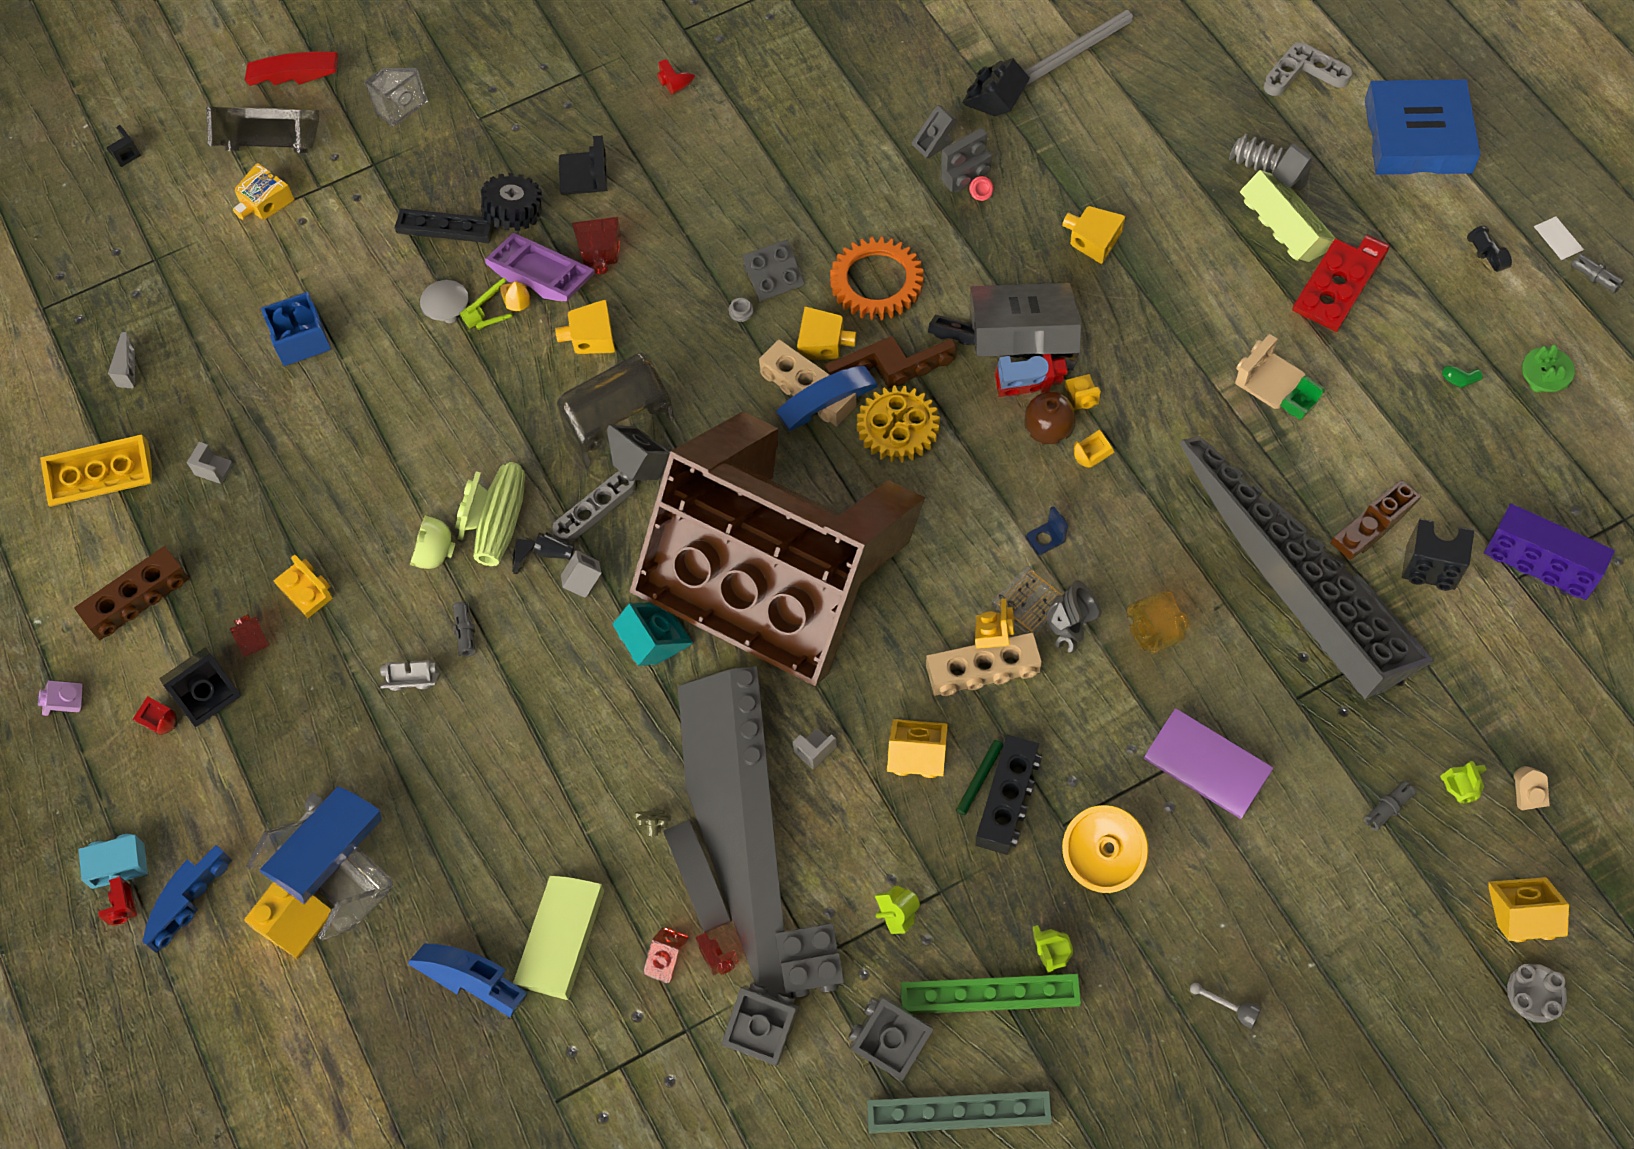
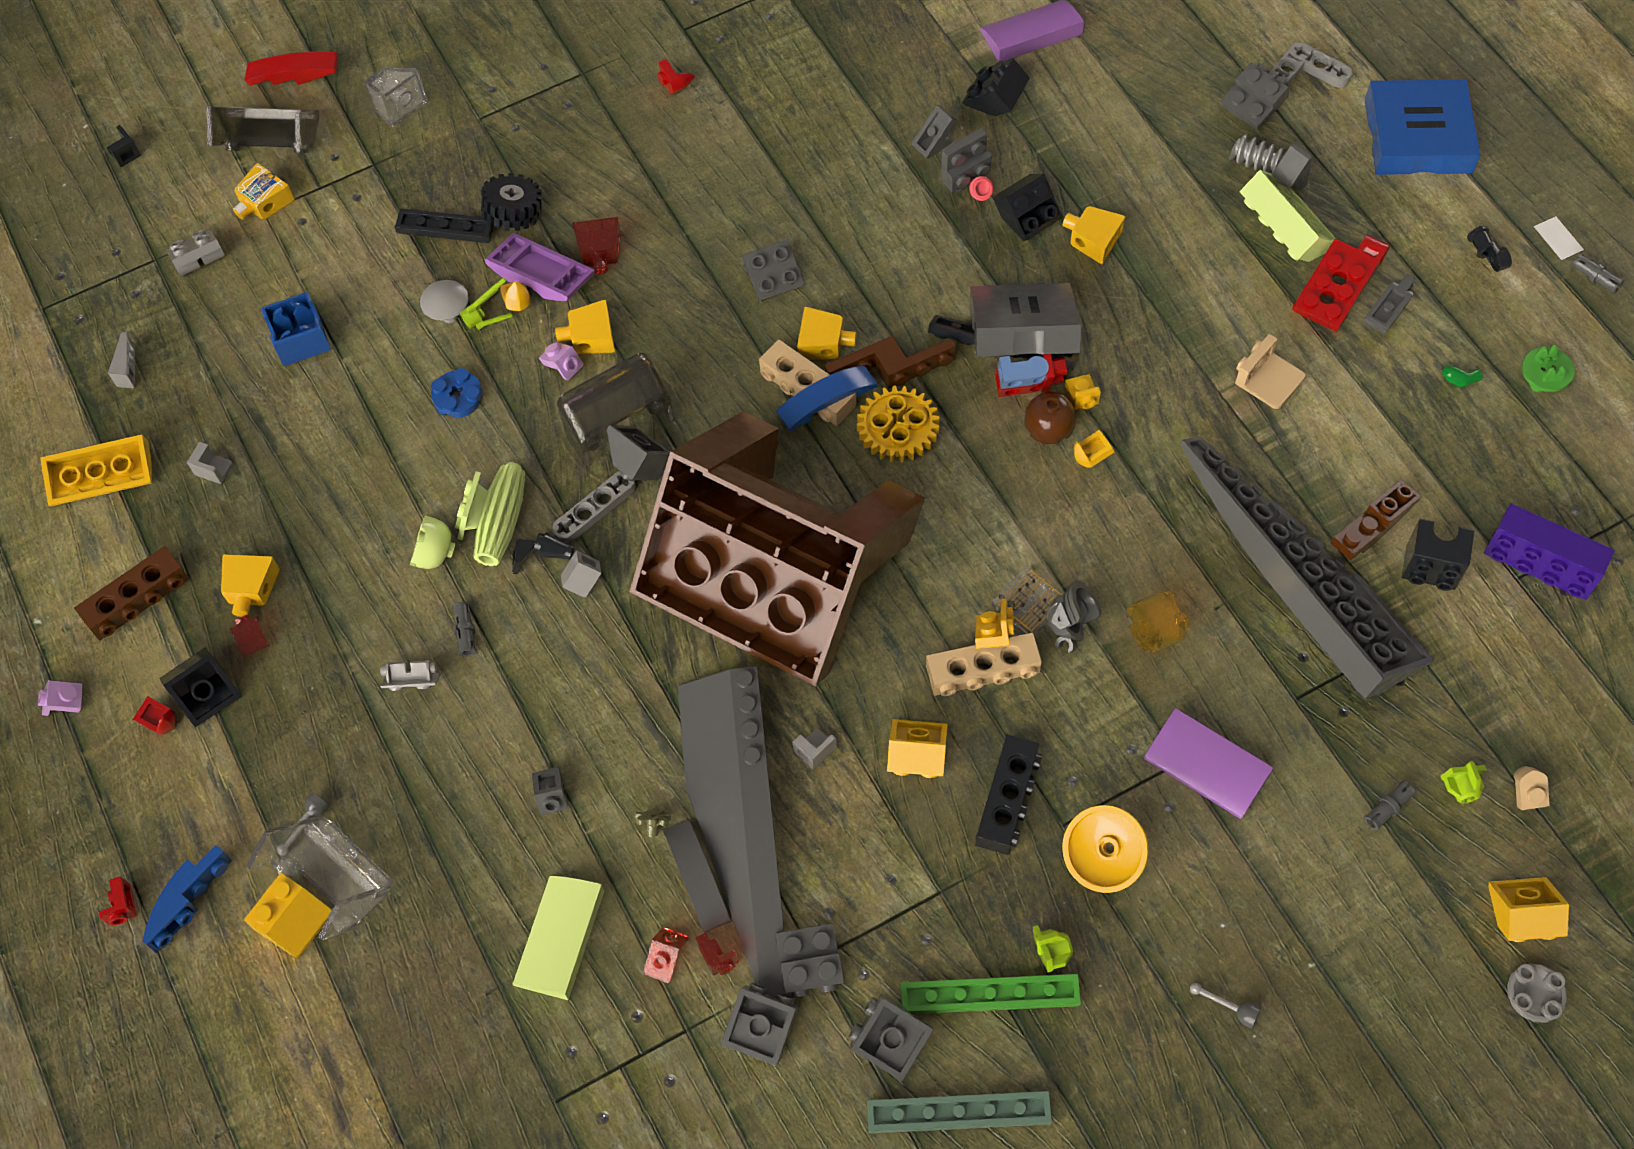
(112, 859): medium azure brick -> none
(185, 253): none -> light grey plate
(247, 581): none -> yellow torso
(303, 587): yellow bracket -> none
(321, 844): blue slope -> none
(450, 382): none -> blue plate
(462, 969): blue slope -> none
(549, 791): none -> dark grey bracket
(562, 358): none -> lavender bracket
(584, 171): black bracket -> none
(650, 633): teal slope -> none
(740, 309): light grey plate -> none
(897, 908): lime piece -> none
(907, 294): orange piece -> none
(979, 777): dark green bar -> none
(1028, 206): none -> black slope
(1033, 30): none -> medium lavender slope
(1055, 527): dark blue bracket -> none
(1079, 45): light grey axle -> none
(1256, 95): none -> dark grey plate
(1302, 398): green bracket -> none
(1390, 305): none -> dark grey hinge

